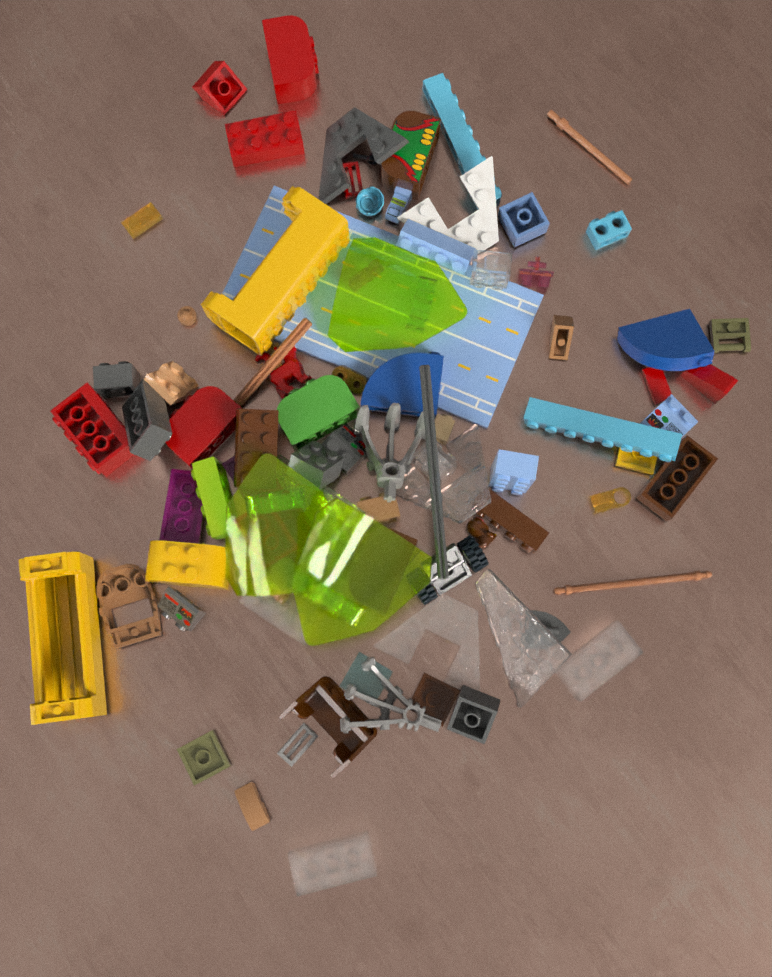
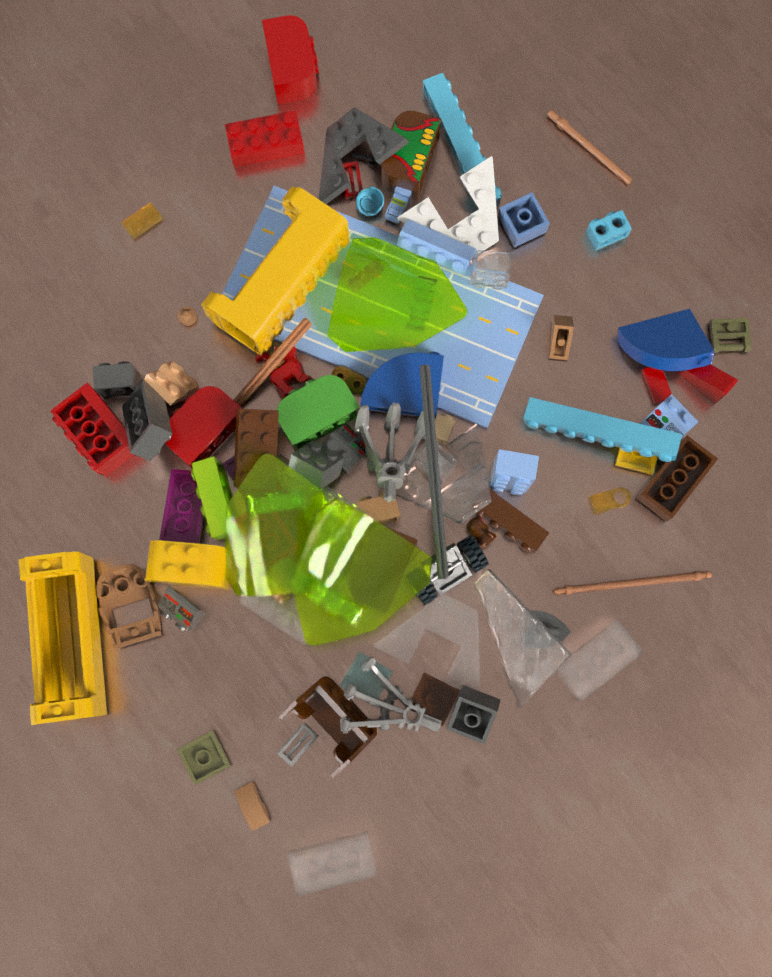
(219, 87): red slope -> none
(544, 276): clear pink hips -> none

